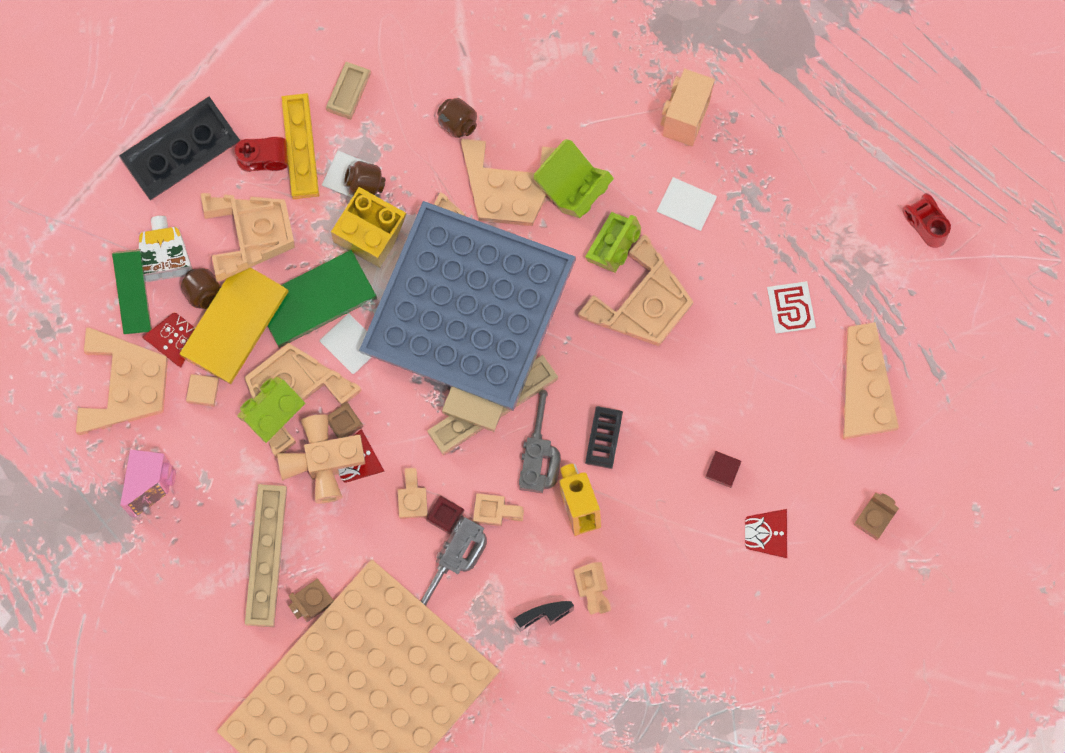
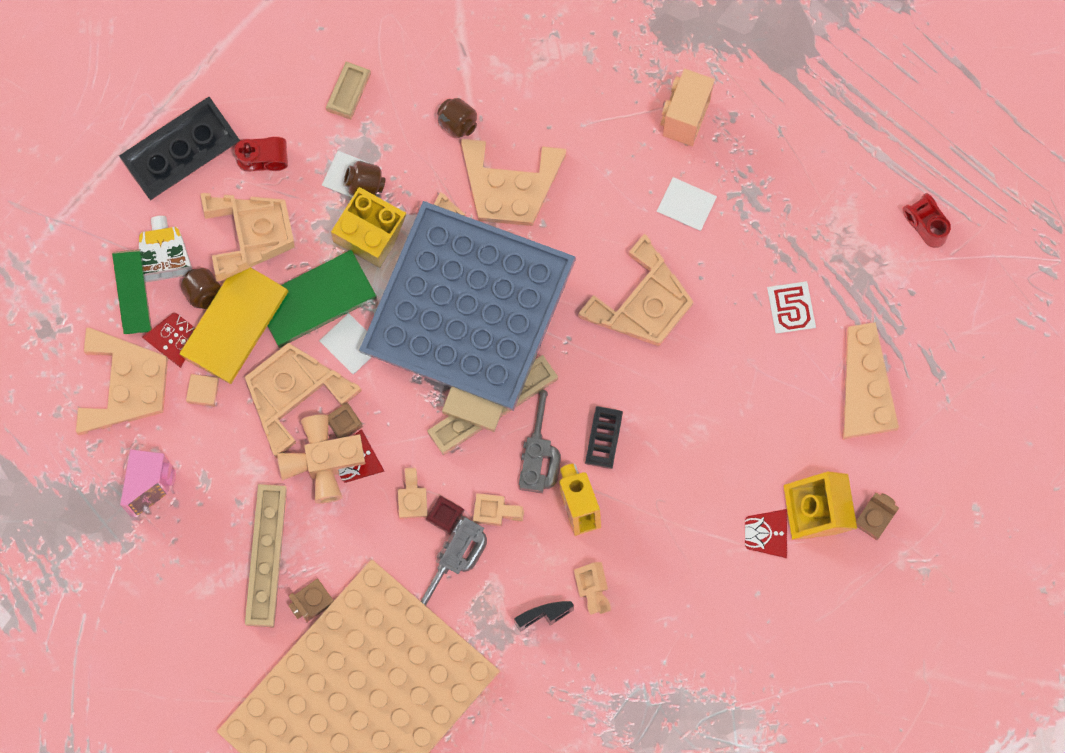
(270, 408): lime bracket -> none
(300, 146): yellow tile -> none
(572, 179): lime bracket -> none
(614, 241): lime bracket -> none
(723, 469): dark red tile -> none
(820, 506): none -> yellow slope

